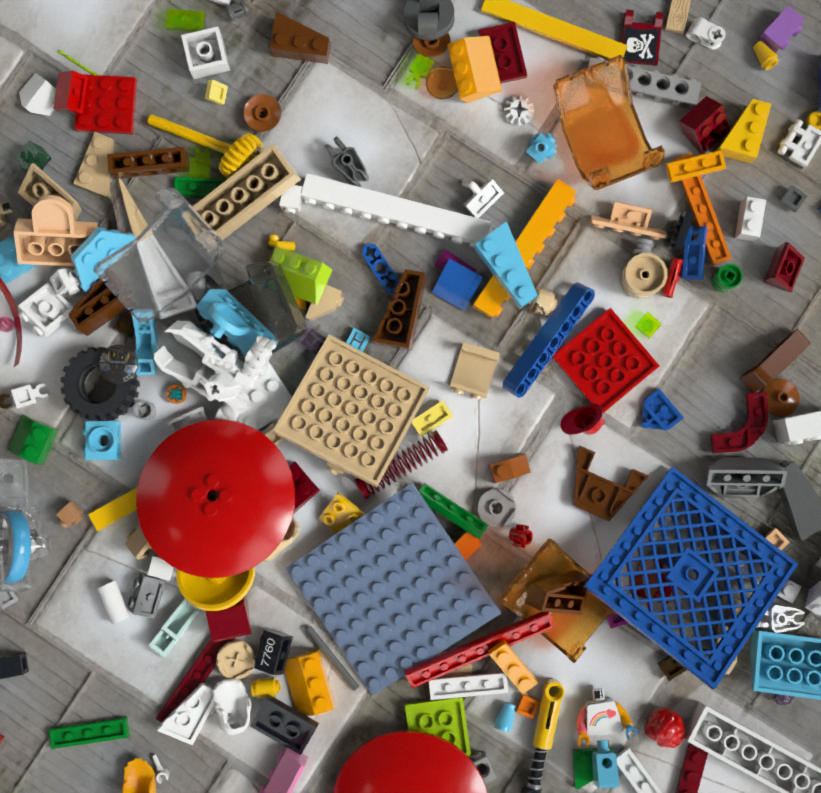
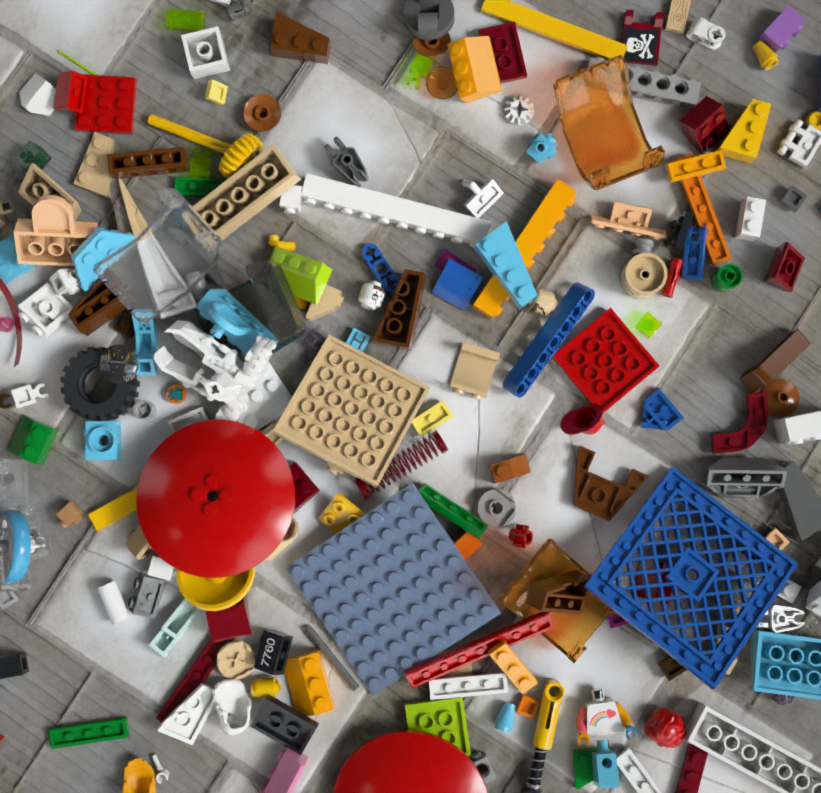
(371, 295): none -> white head

